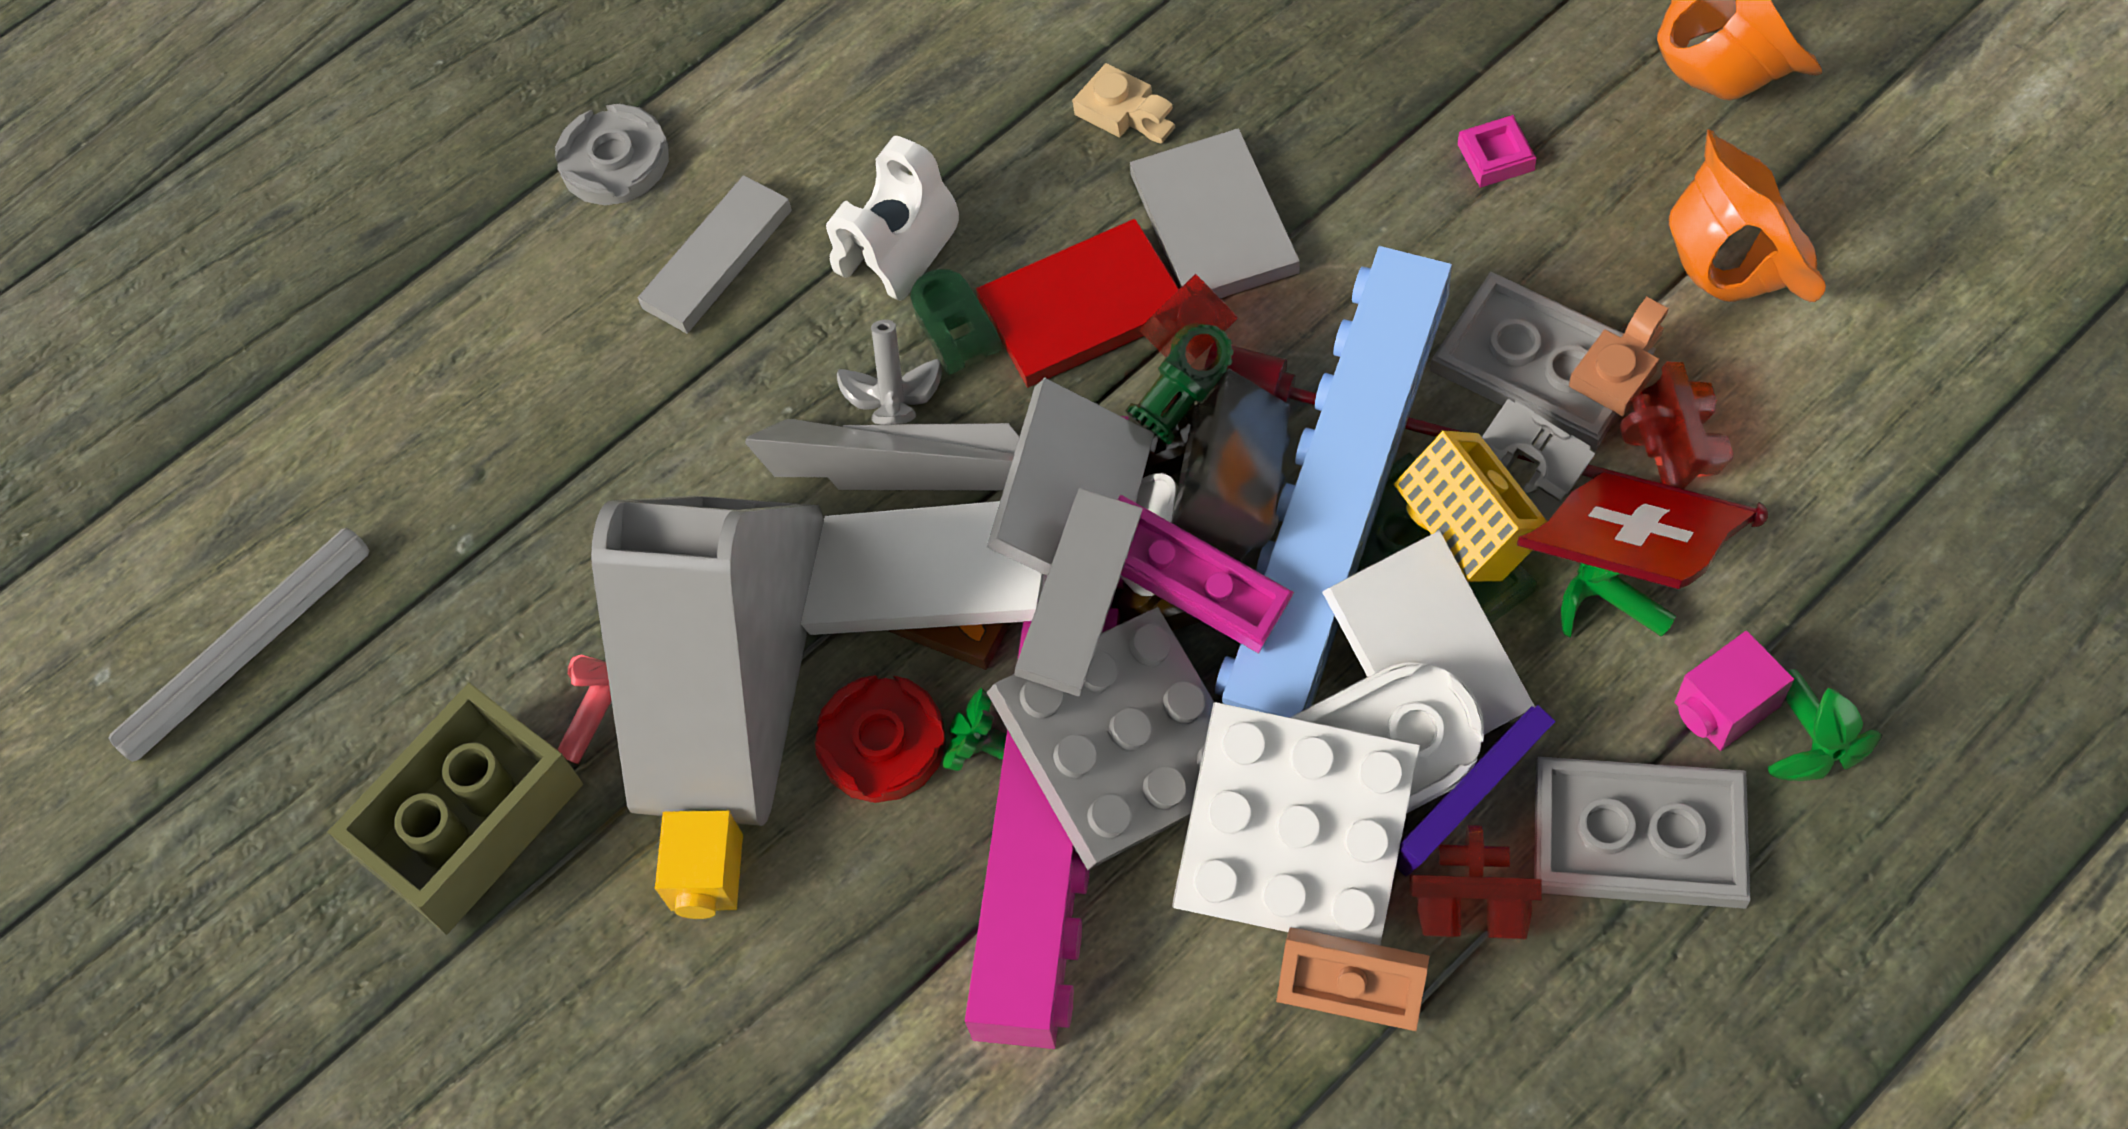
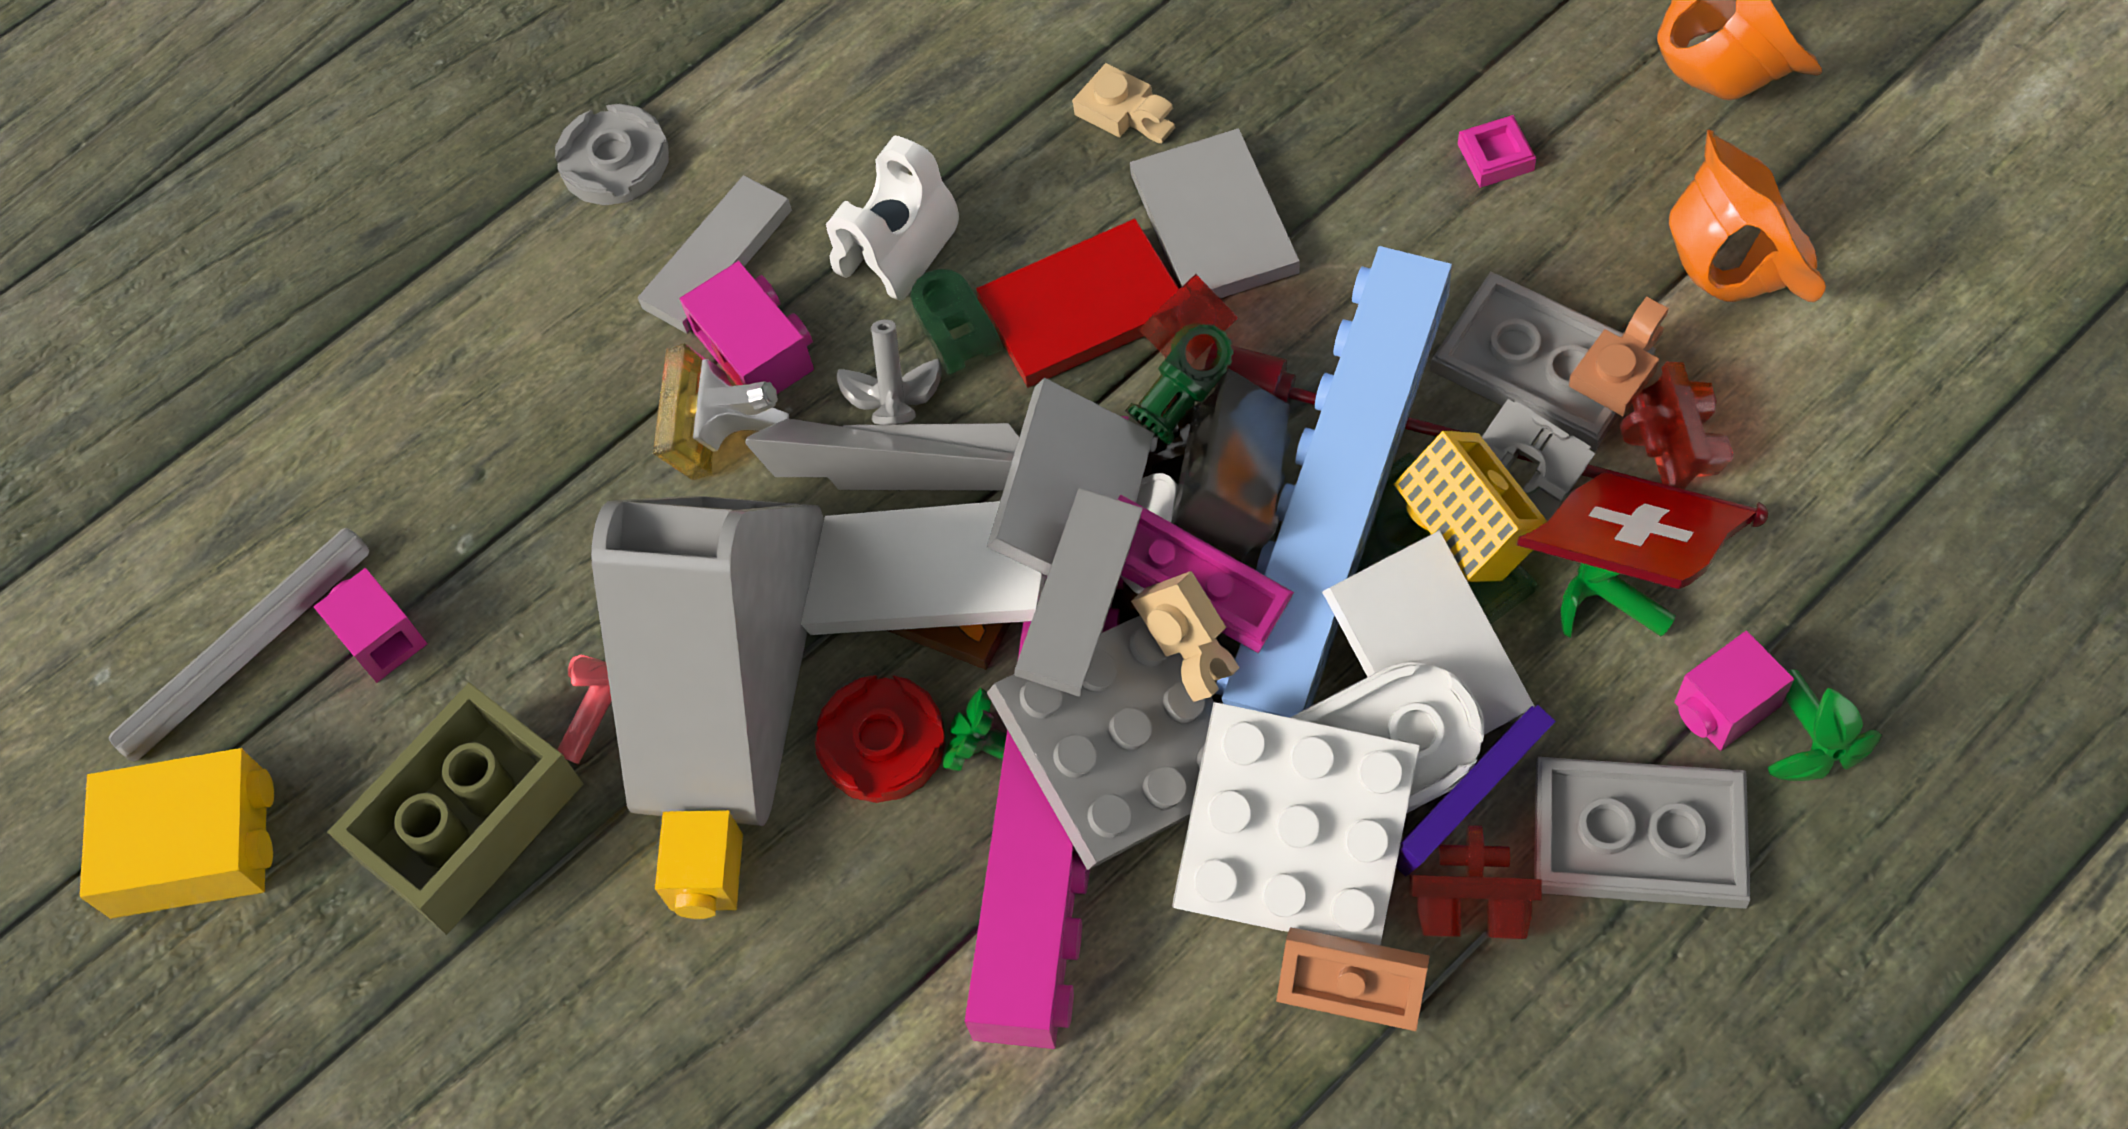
(176, 833): none -> yellow brick
(370, 624): none -> dark pink brick
(703, 408): none -> piece
(747, 330): none -> dark pink brick
(1187, 623): none -> tan plate

